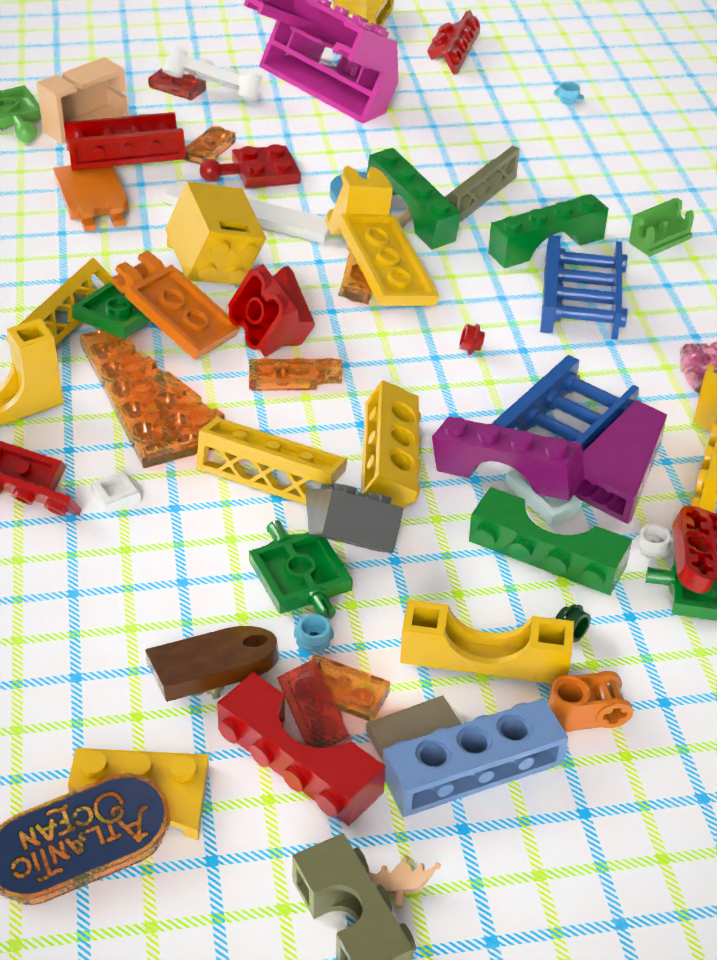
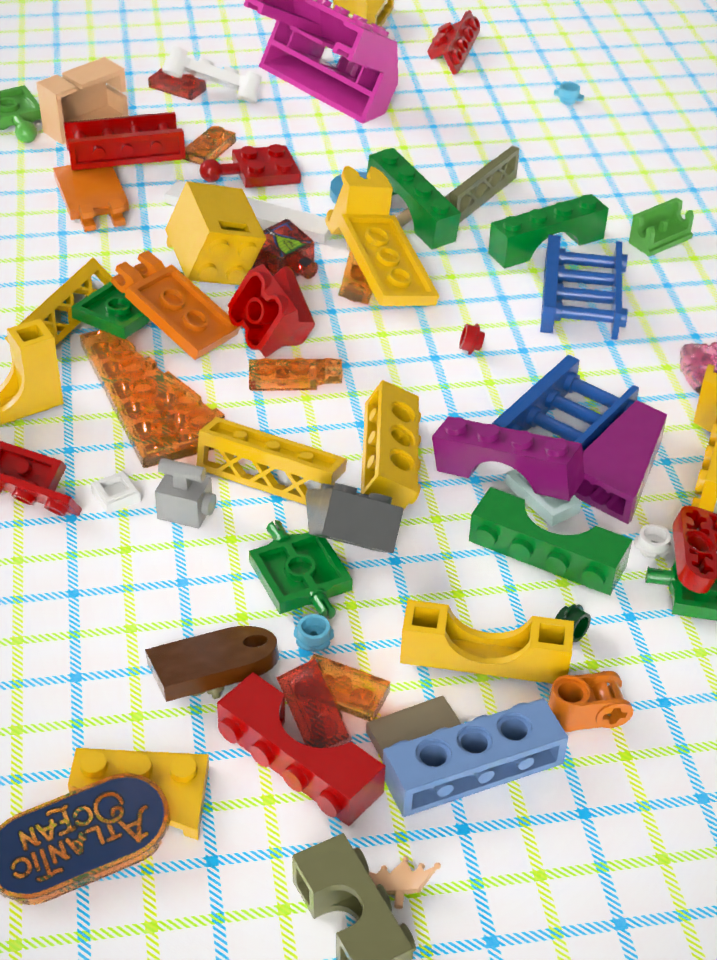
(184, 494): none -> light grey brick
(287, 247): none -> clear red torso

